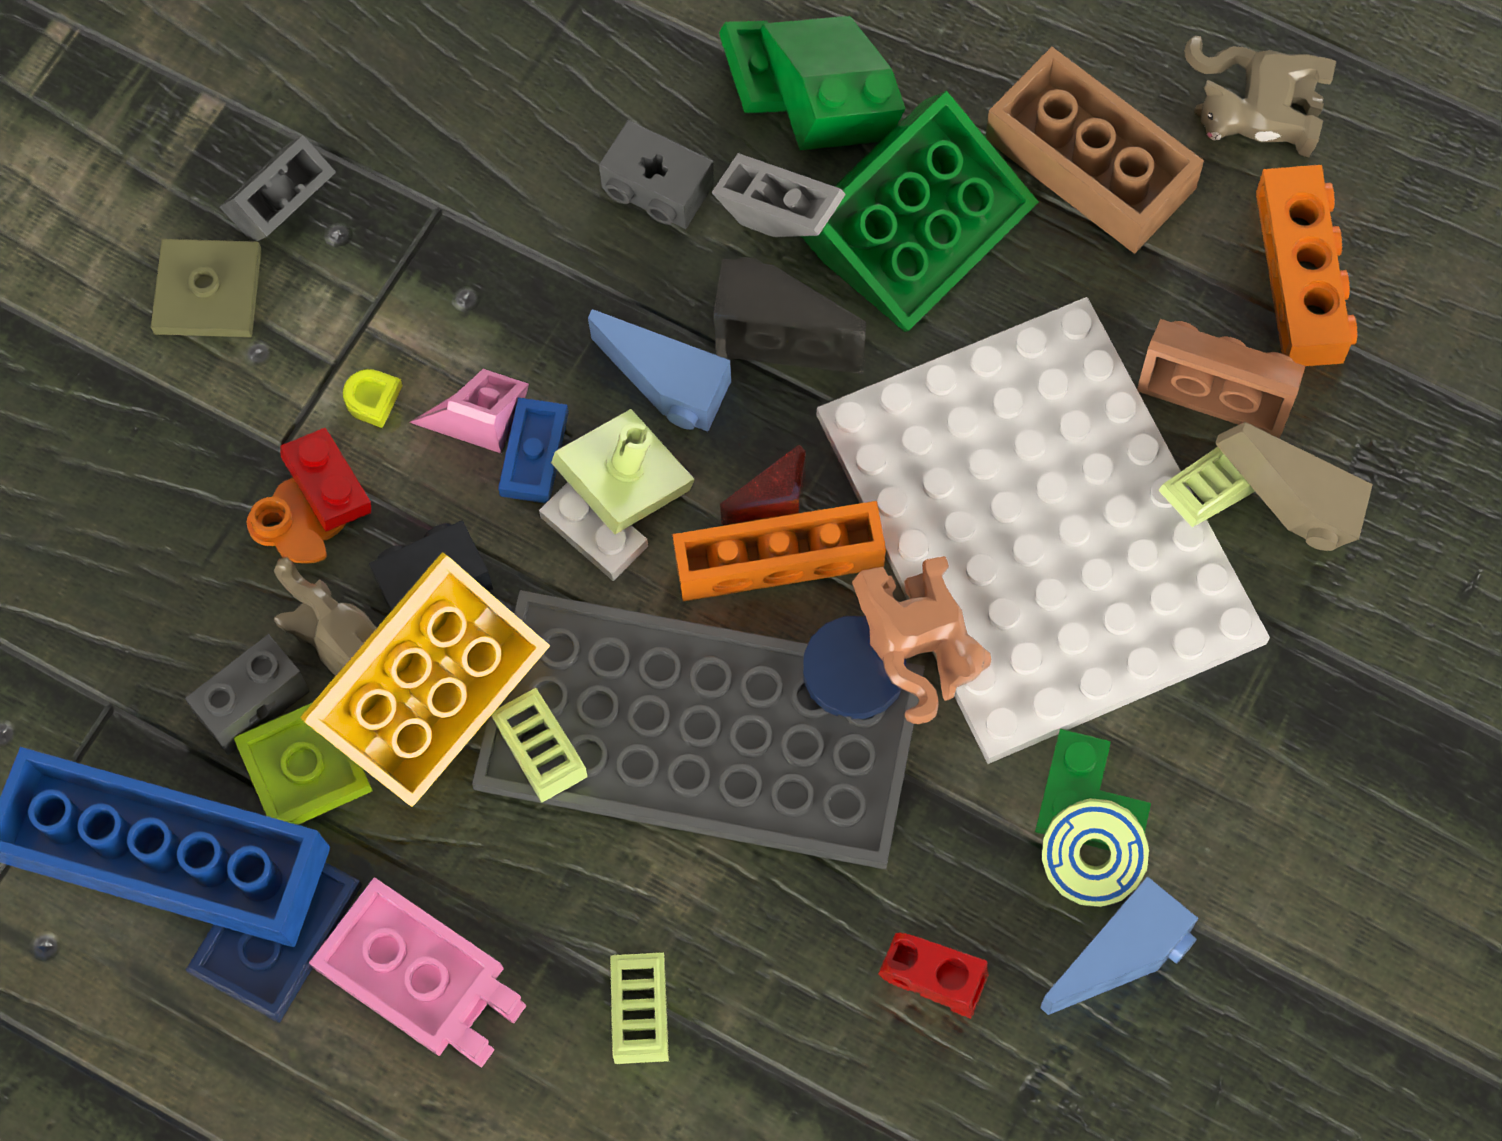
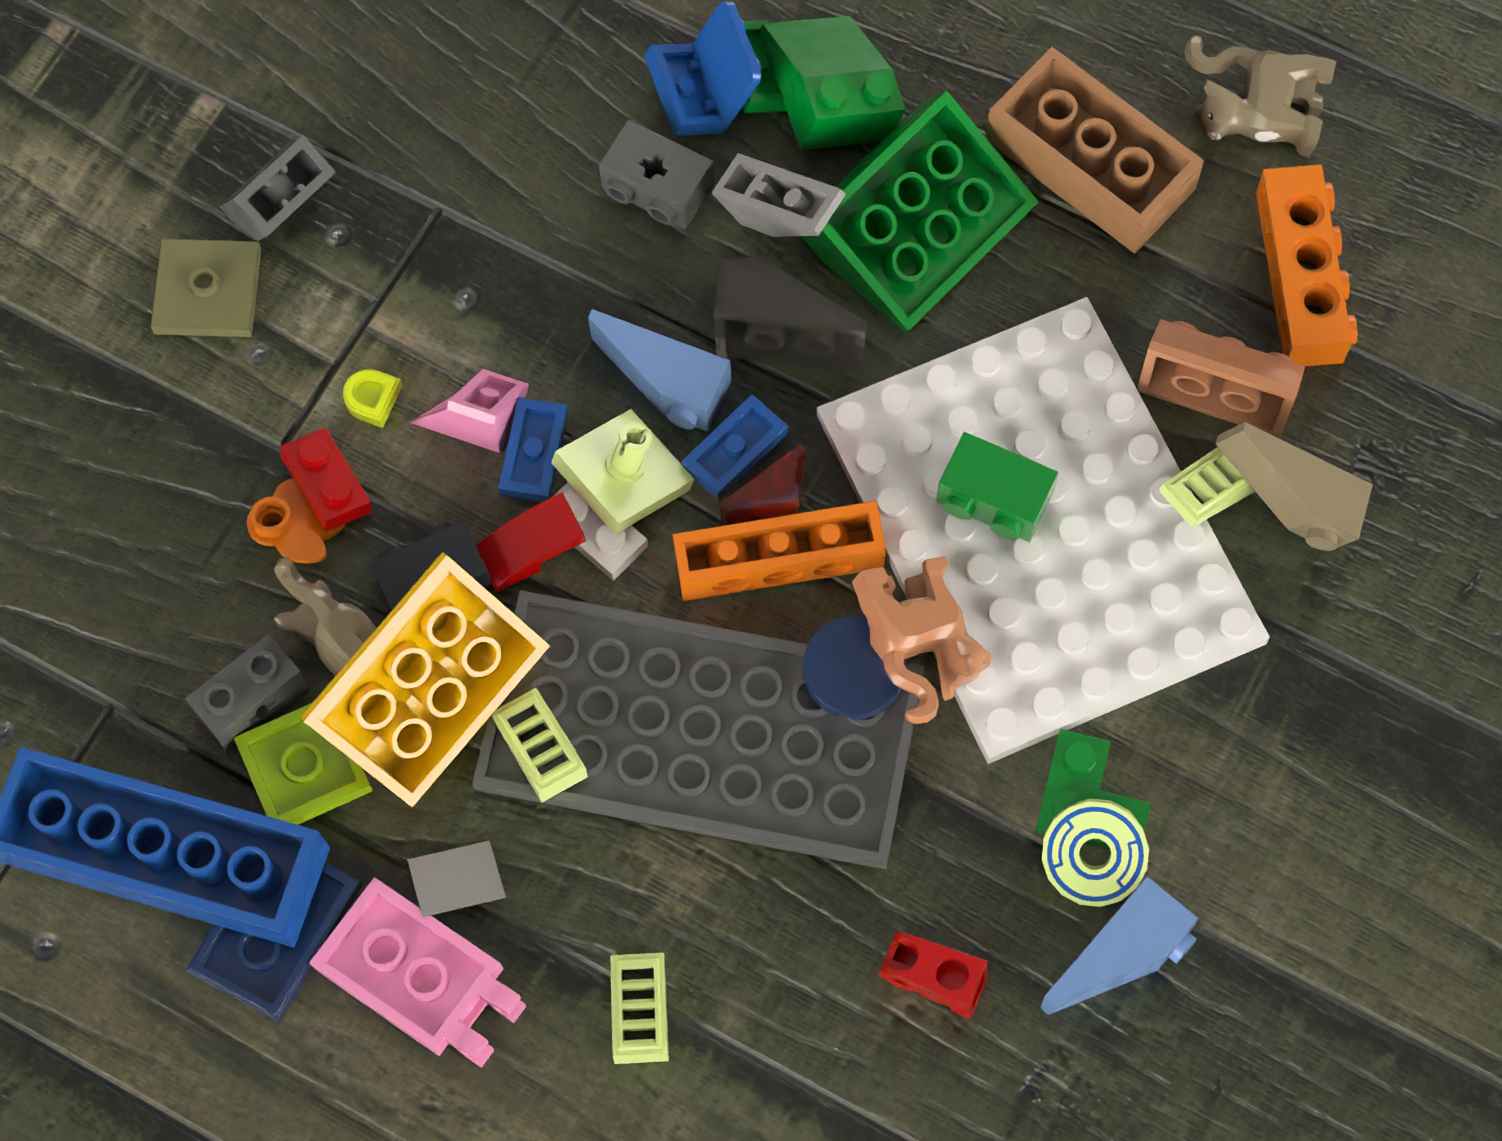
(456, 878): none -> light grey sticker
(528, 540): none -> red slope
(706, 80): none -> blue bracket
(735, 447): none -> blue plate
(996, 488): none -> green brick

